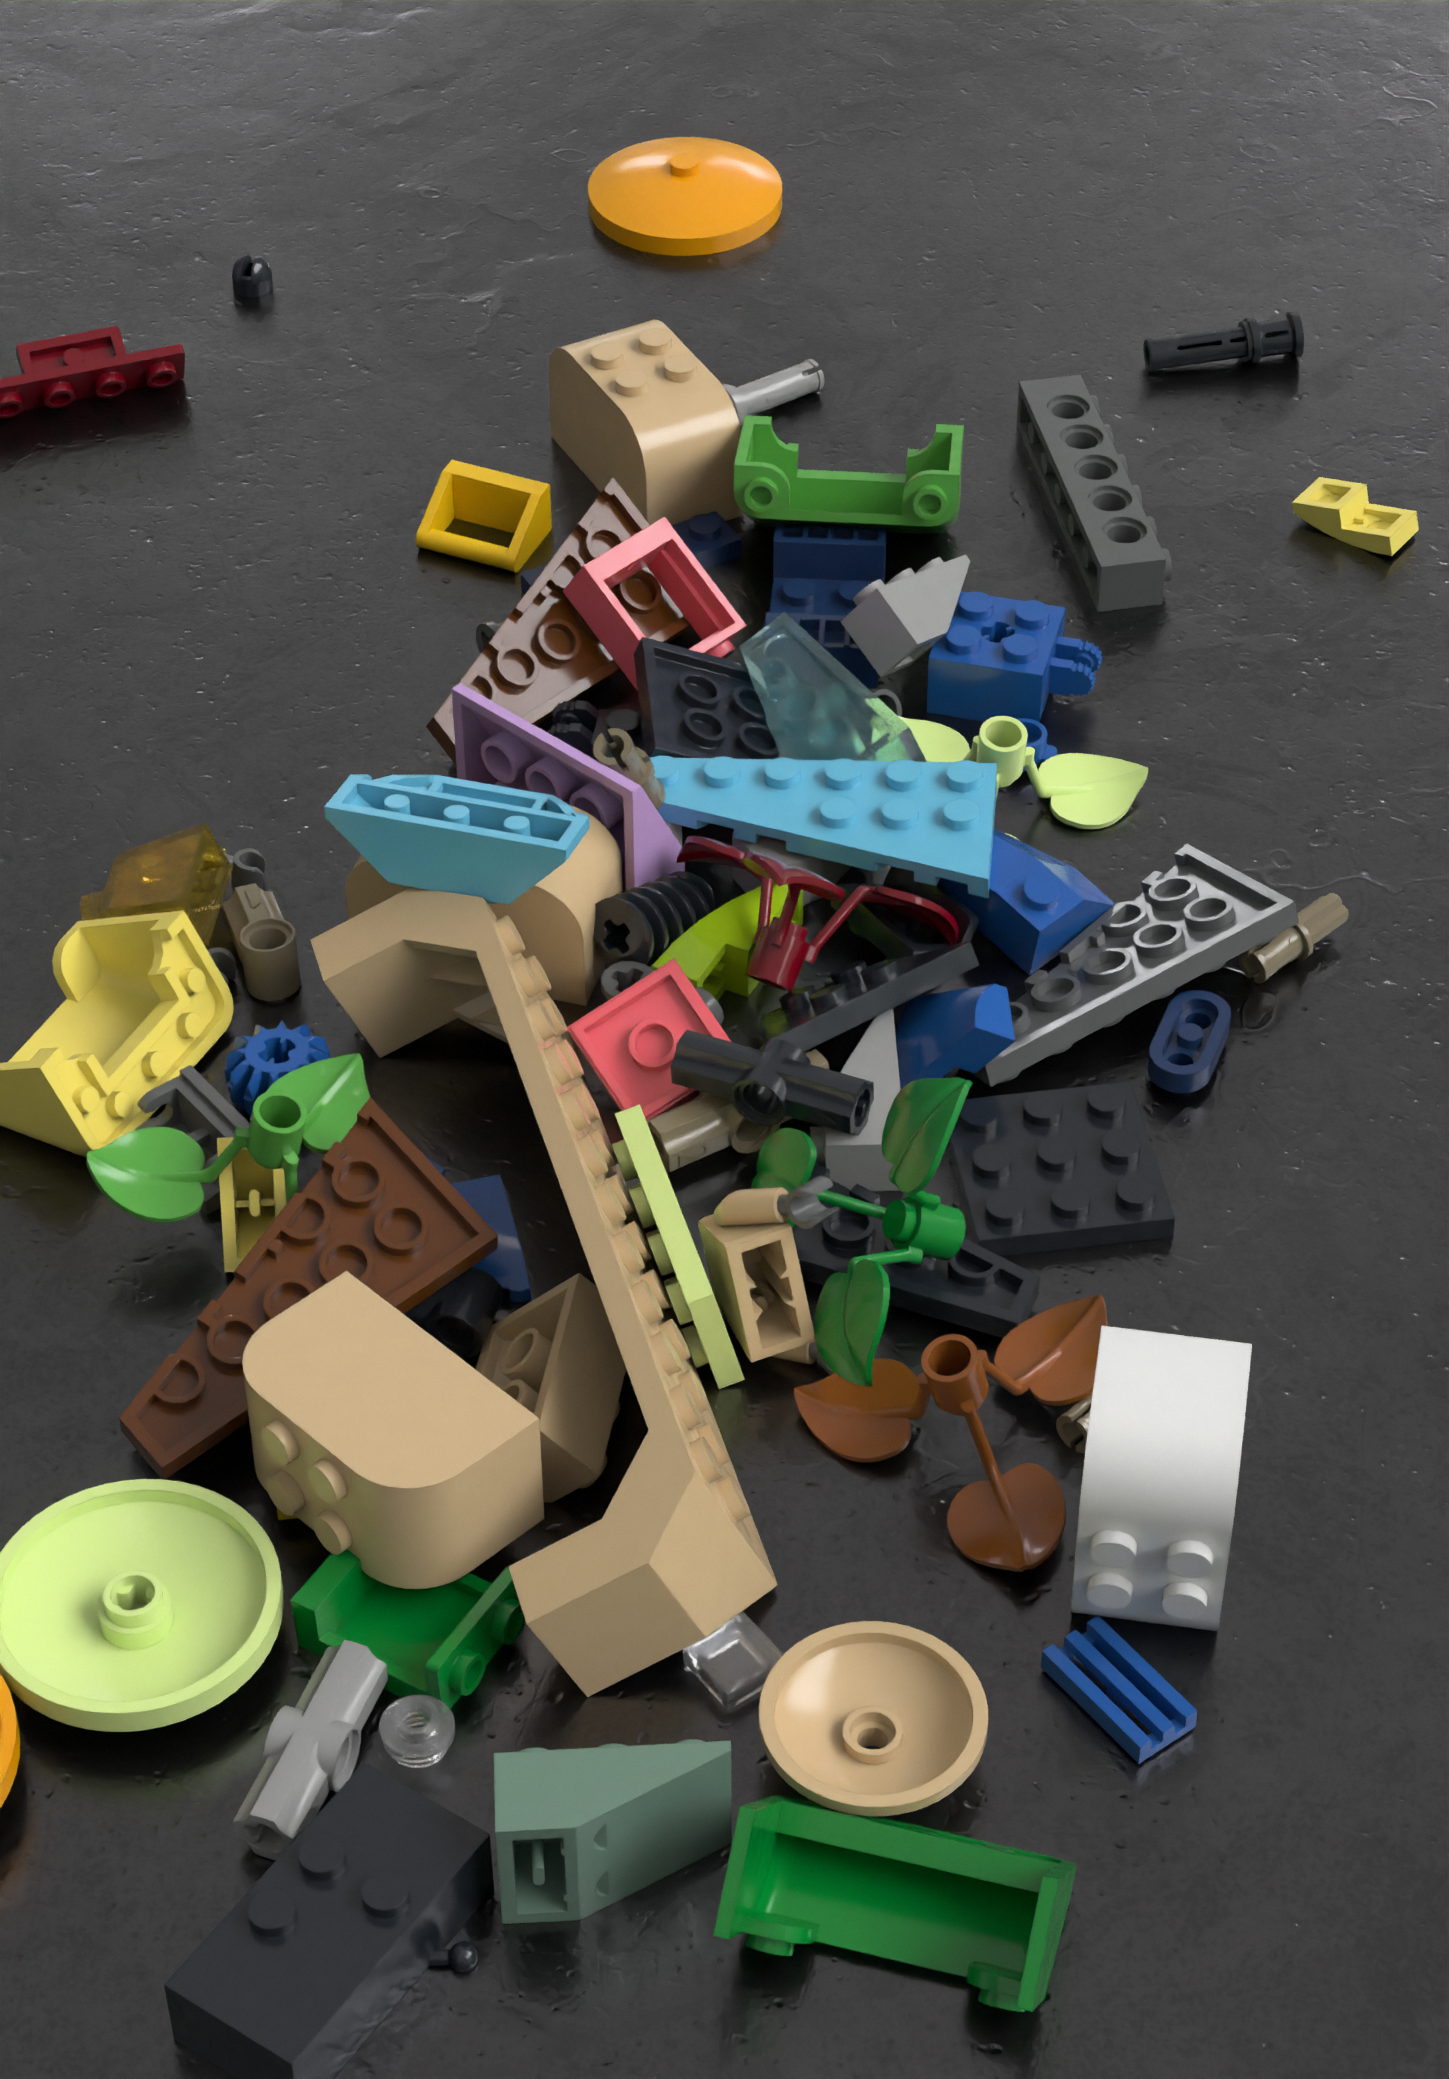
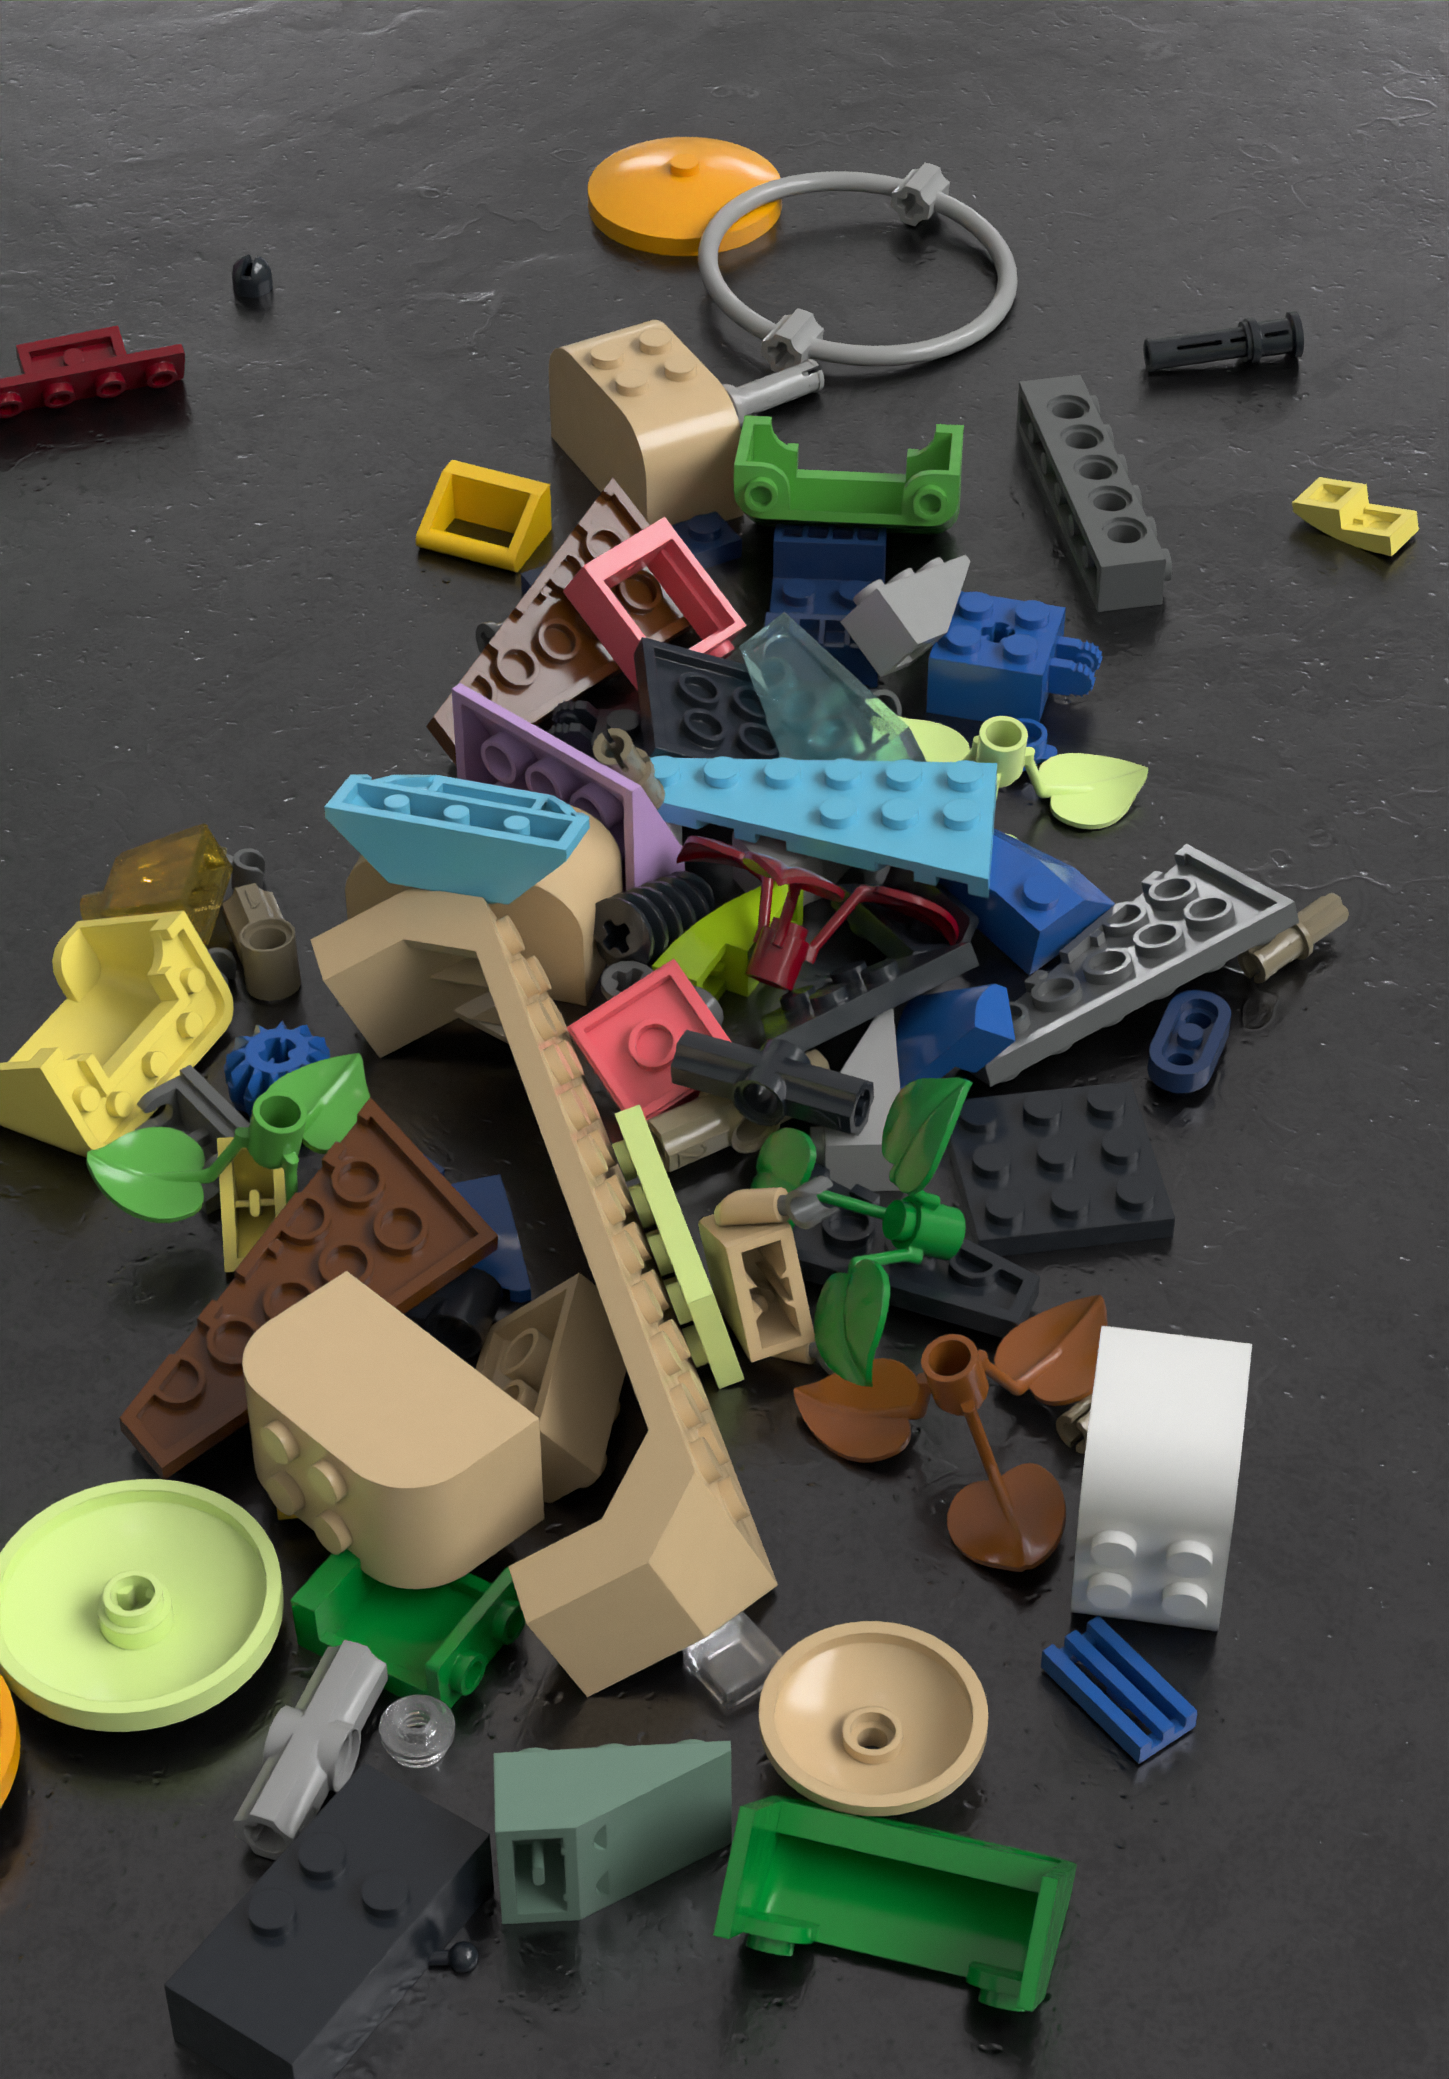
(798, 334): none -> light grey piece

